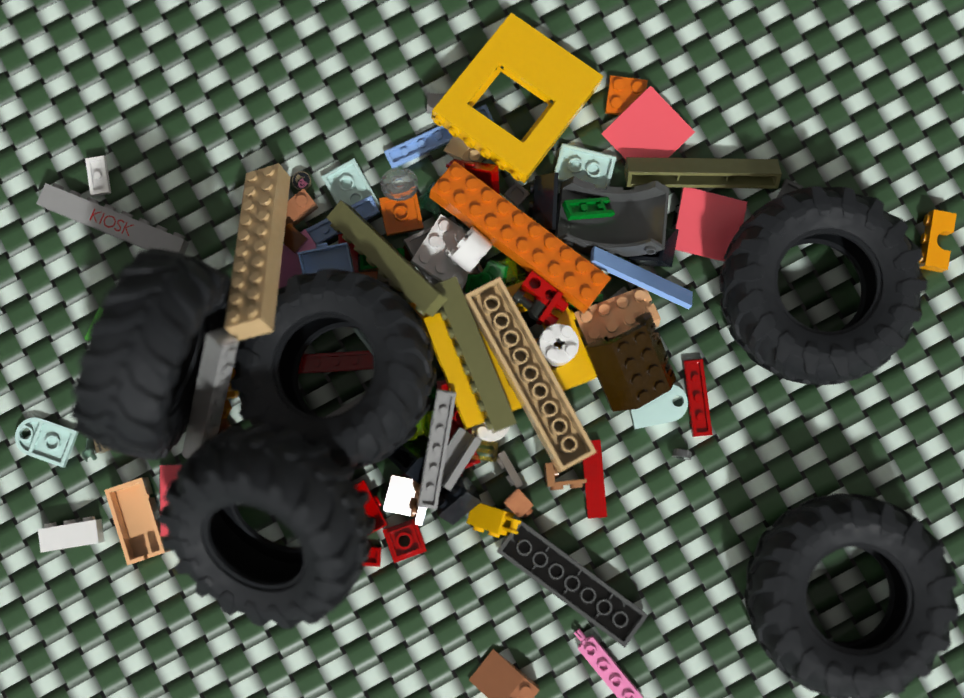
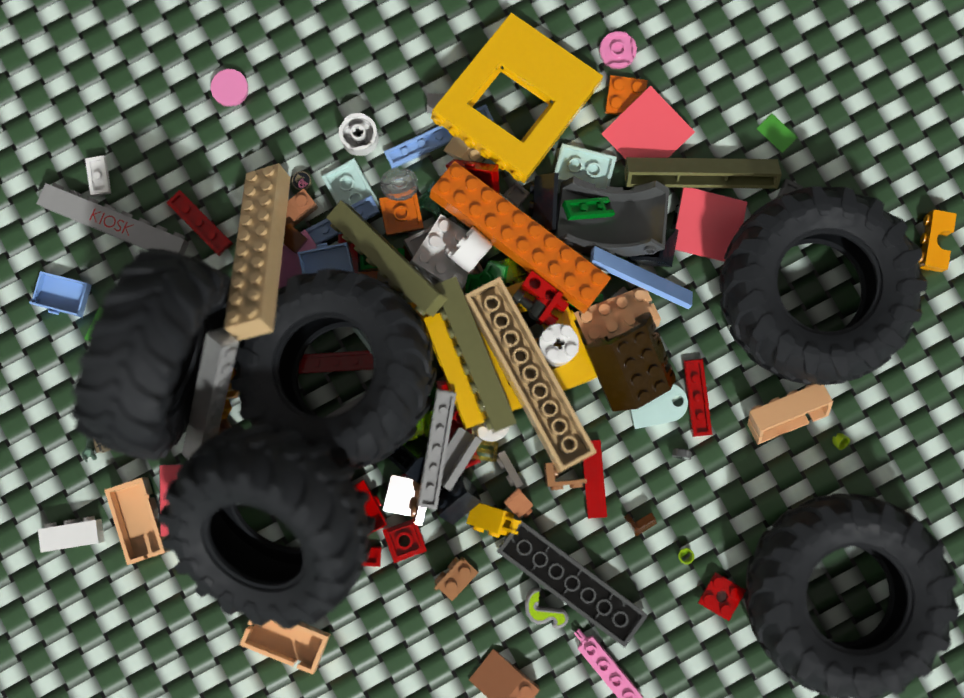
(47, 441): light aqua tile -> none
(61, 294): none -> light blue container
(199, 223): none -> red tile
(229, 87): none -> bright pink tile
(288, 645): none -> light nougat piece
(369, 134): none -> white brick
(456, 579): none -> medium nougat bracket
(542, 614): none -> animal
(617, 50): none -> bright pink tile
(641, 525): none -> reddish brown tile
(683, 553): none -> lime hinge
(733, 596): none -> red piece
(776, 133): none -> bright green sticker
(789, 412): none -> light nougat piece
(840, 441): none -> lime hinge

